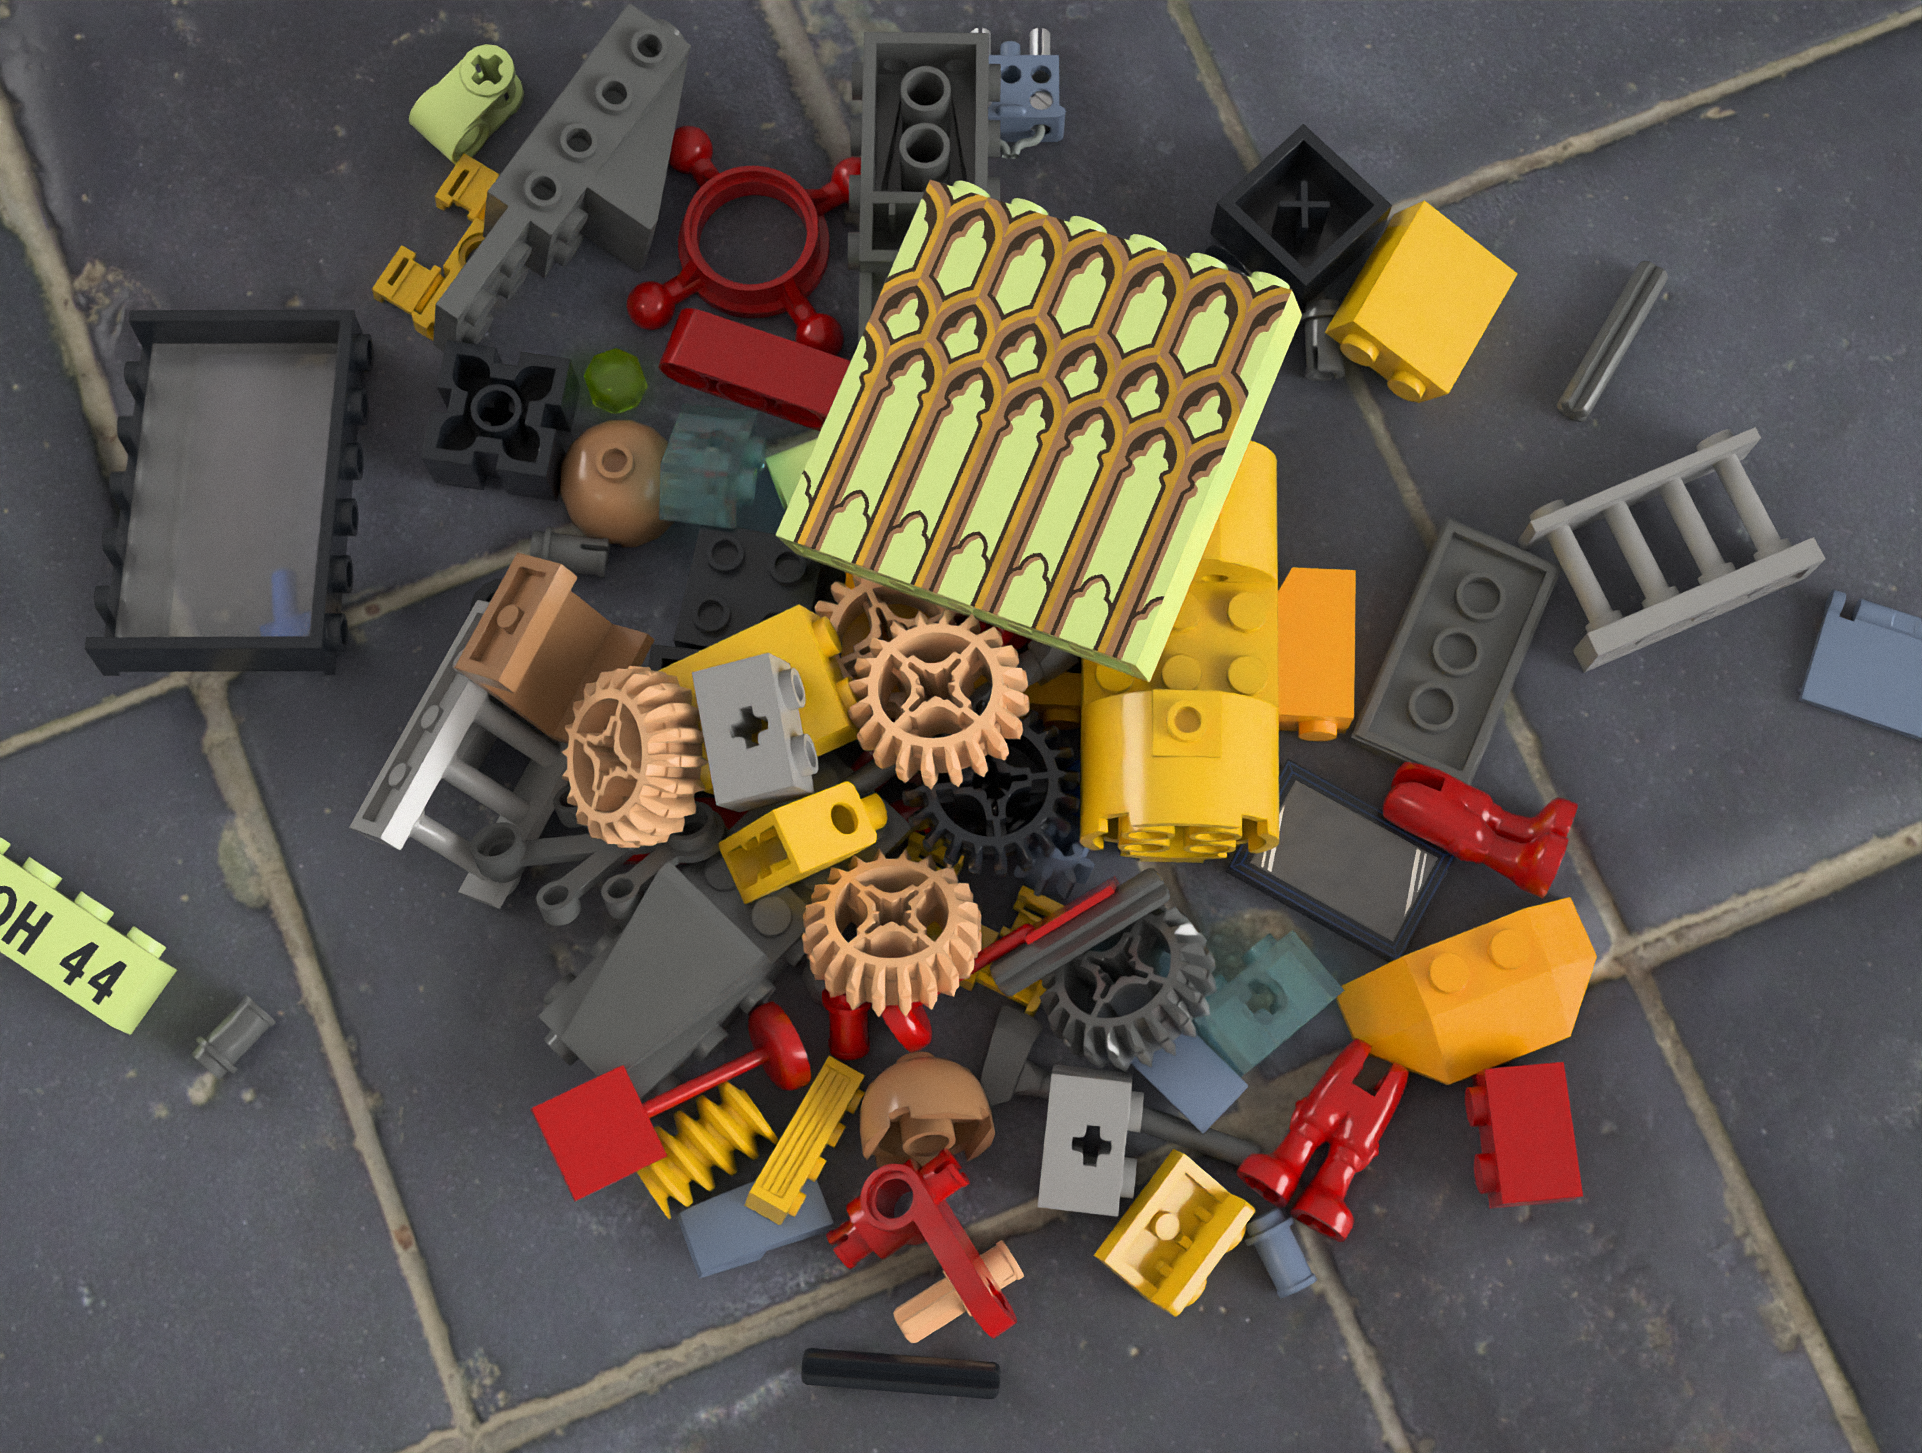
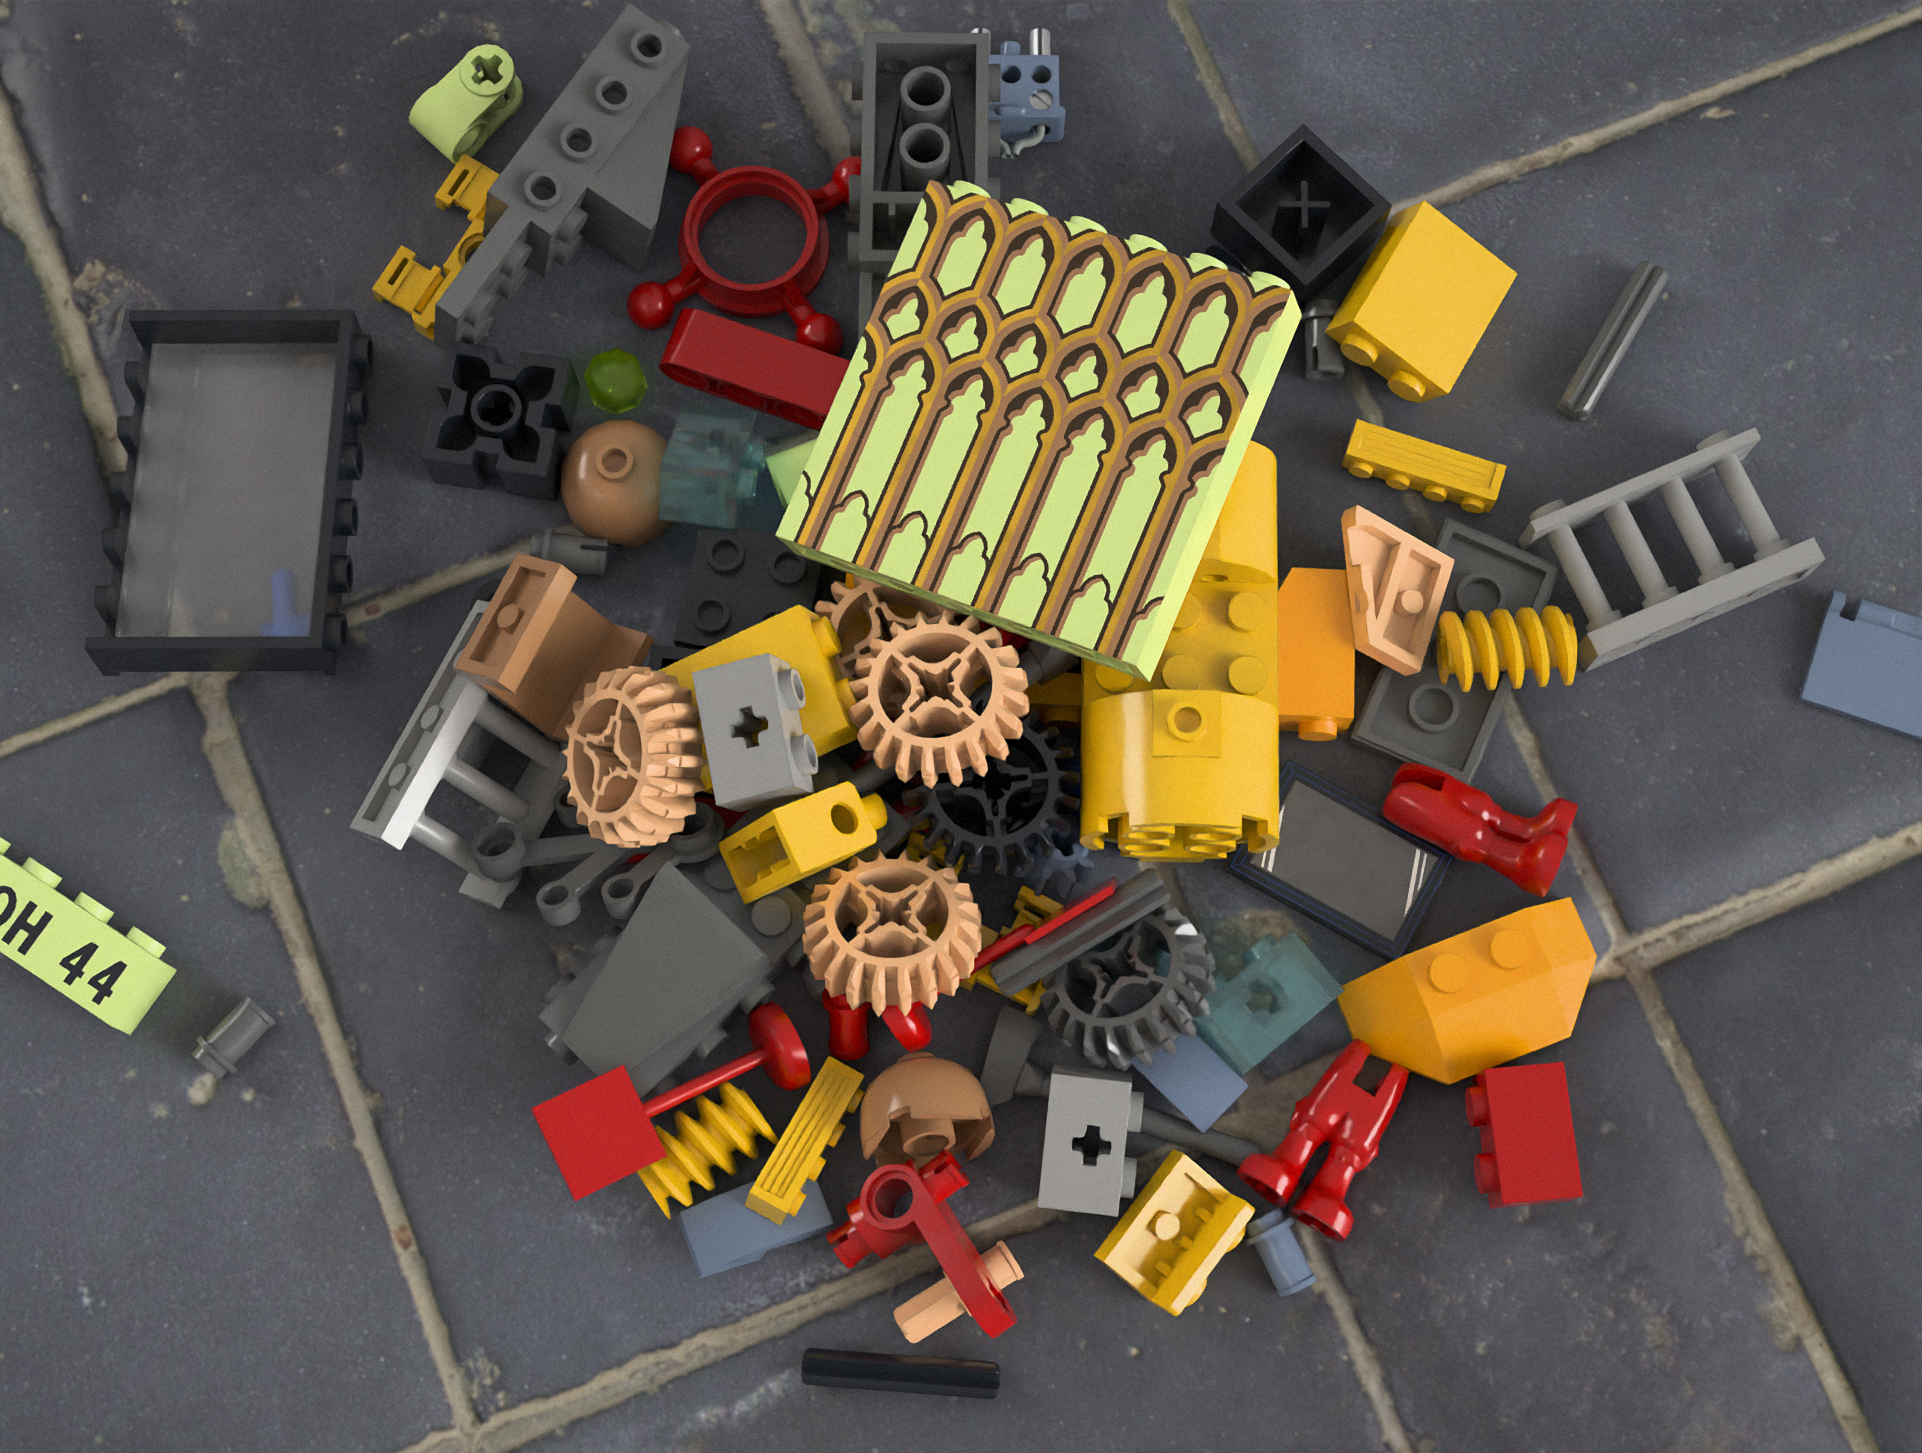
(1393, 589): none -> light nougat wing
(1424, 467): none -> yellow piece
(1507, 646): none -> yellow piece

